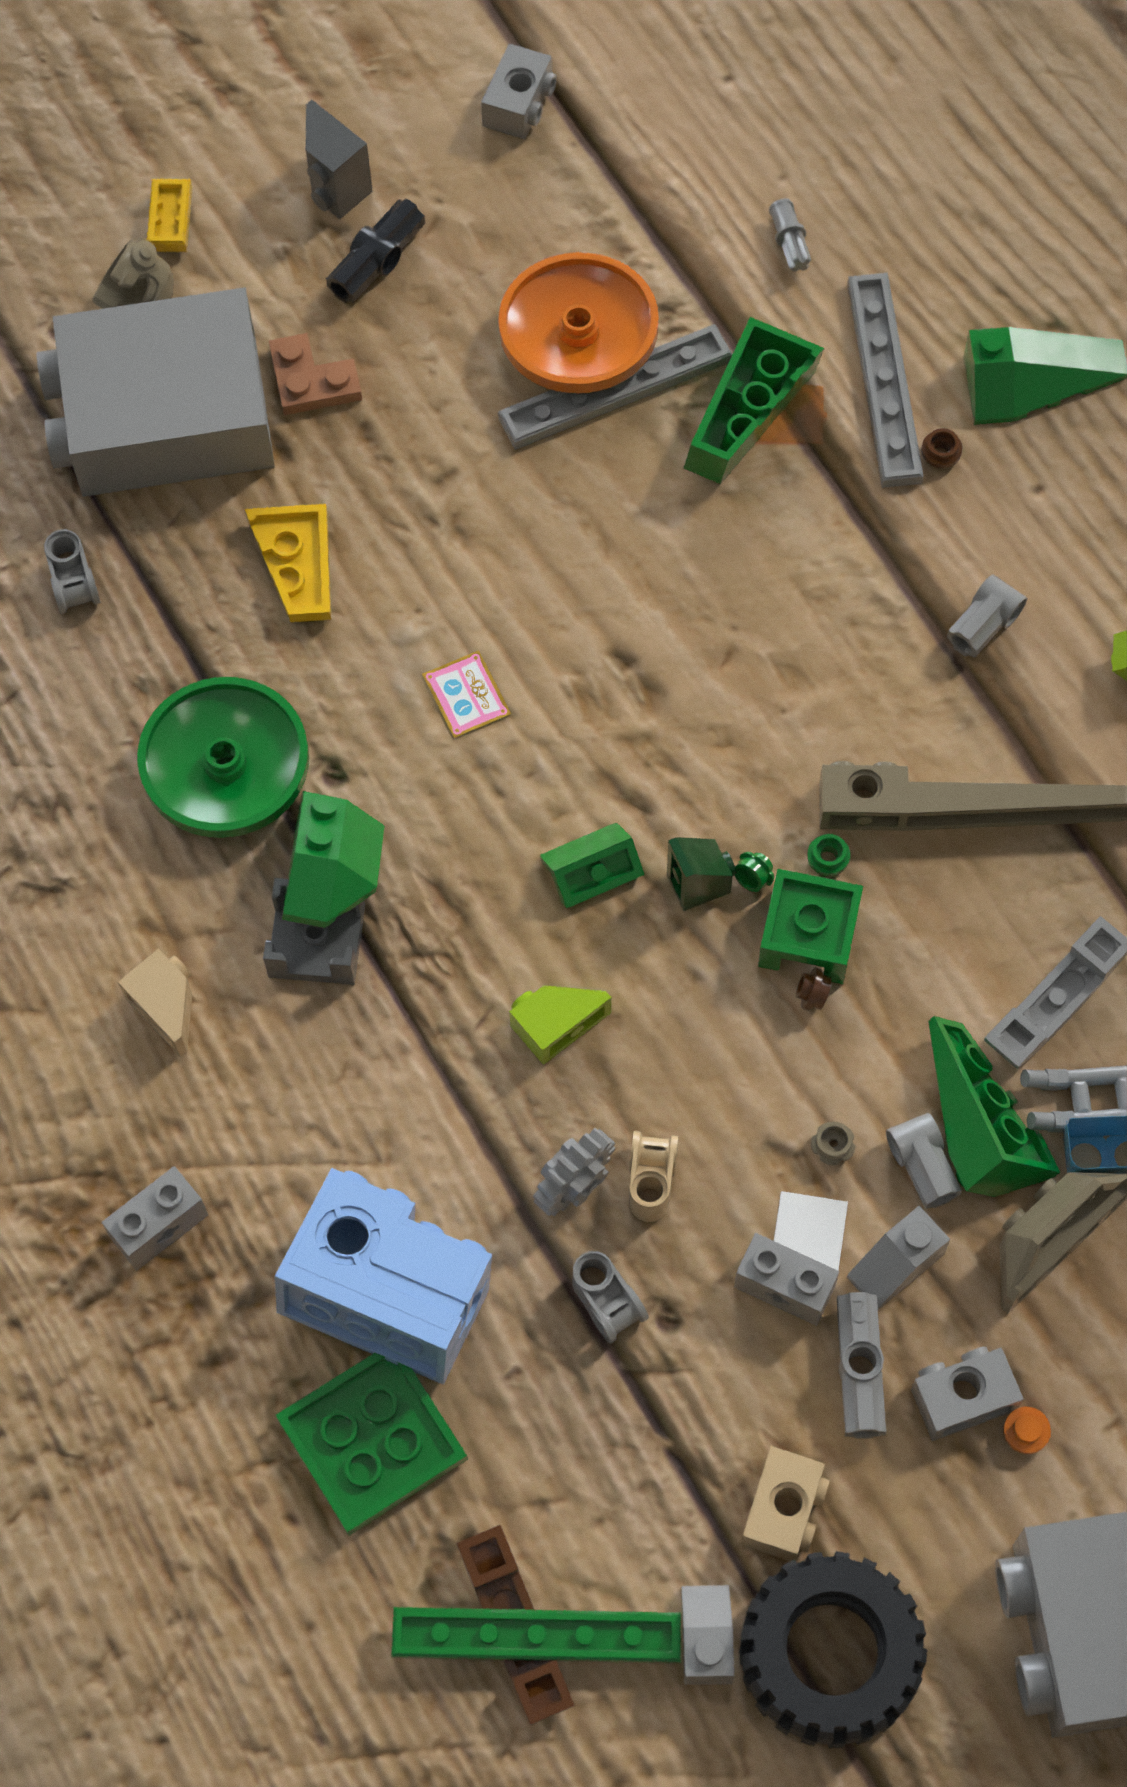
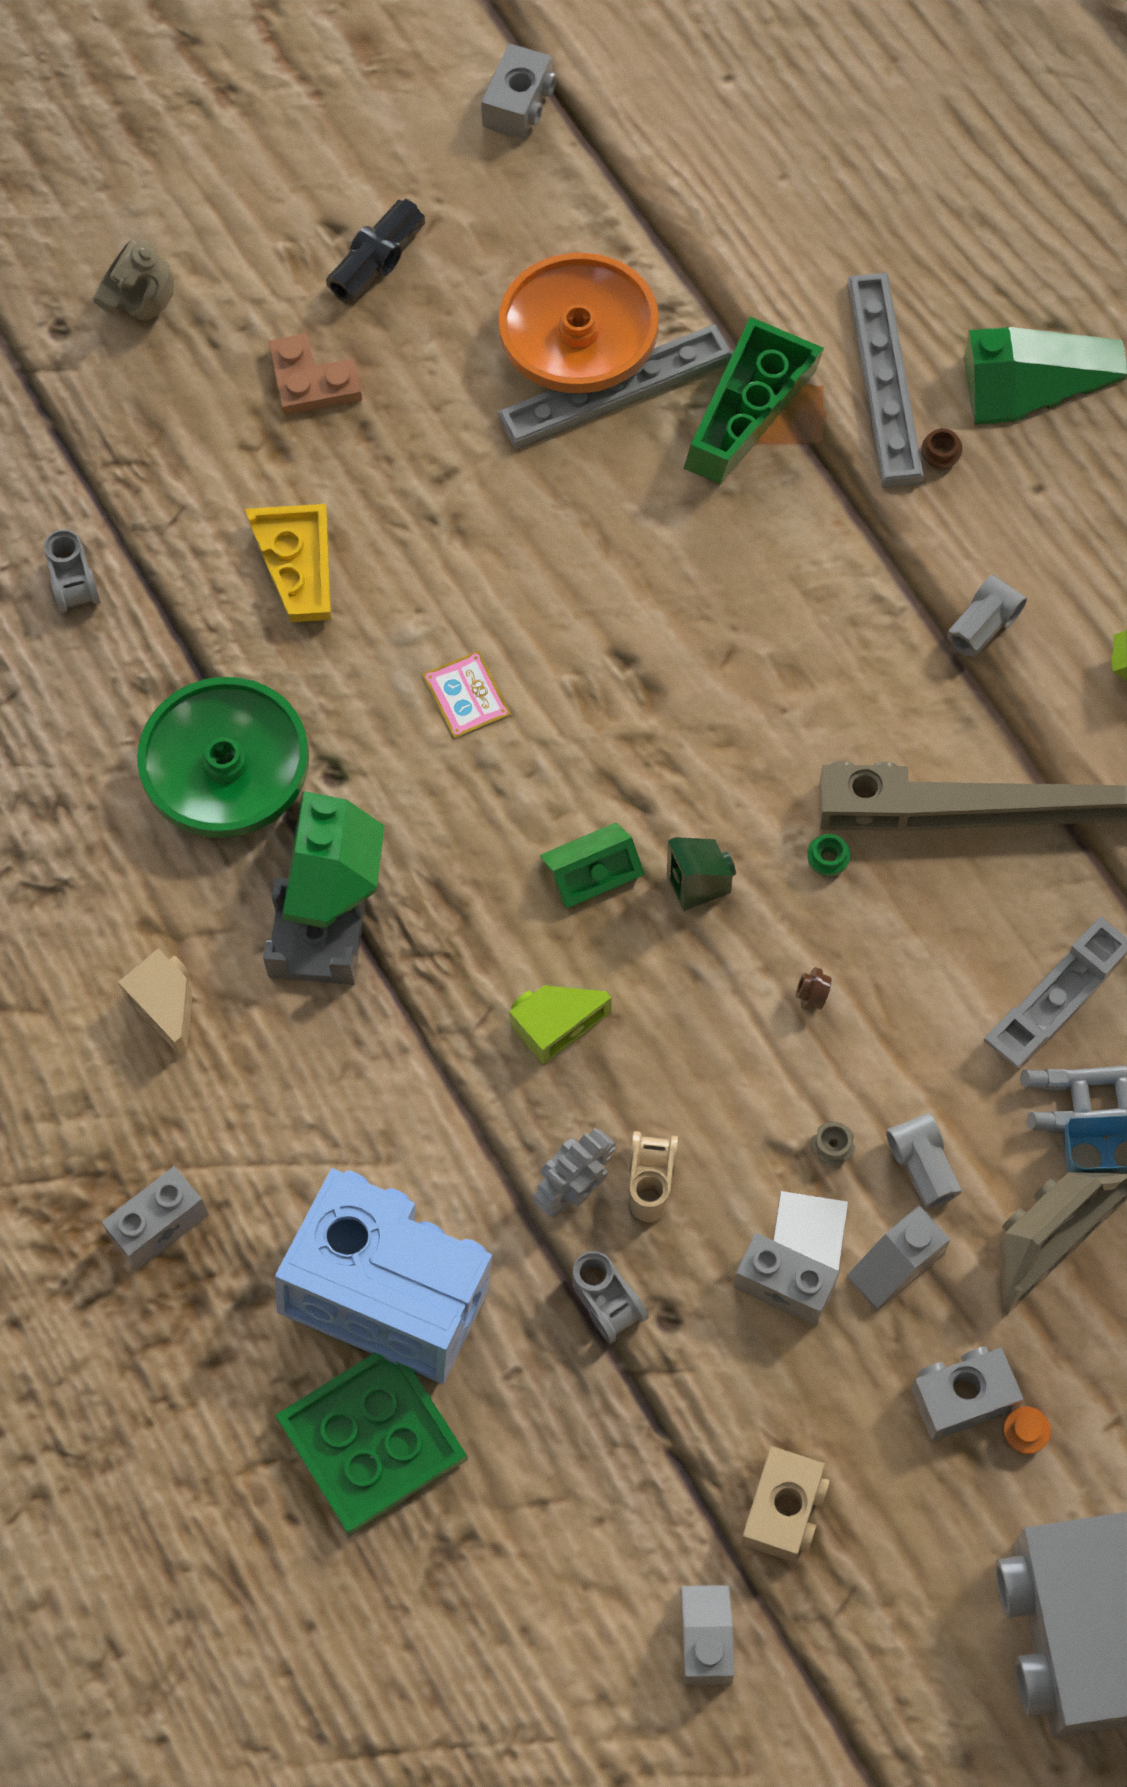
(157, 393): light grey brick -> none
(169, 214): yellow plate -> none
(335, 163): dark grey slope -> none
(500, 1586): reddish brown slope -> none
(536, 1635): green tile -> none
(754, 871): green plate -> none
(790, 234): light grey axle -> none
(810, 923): green panel -> none
(861, 1392): light grey piece -> none
(872, 1597): black tyre -> none
(982, 1130): green wedge -> none

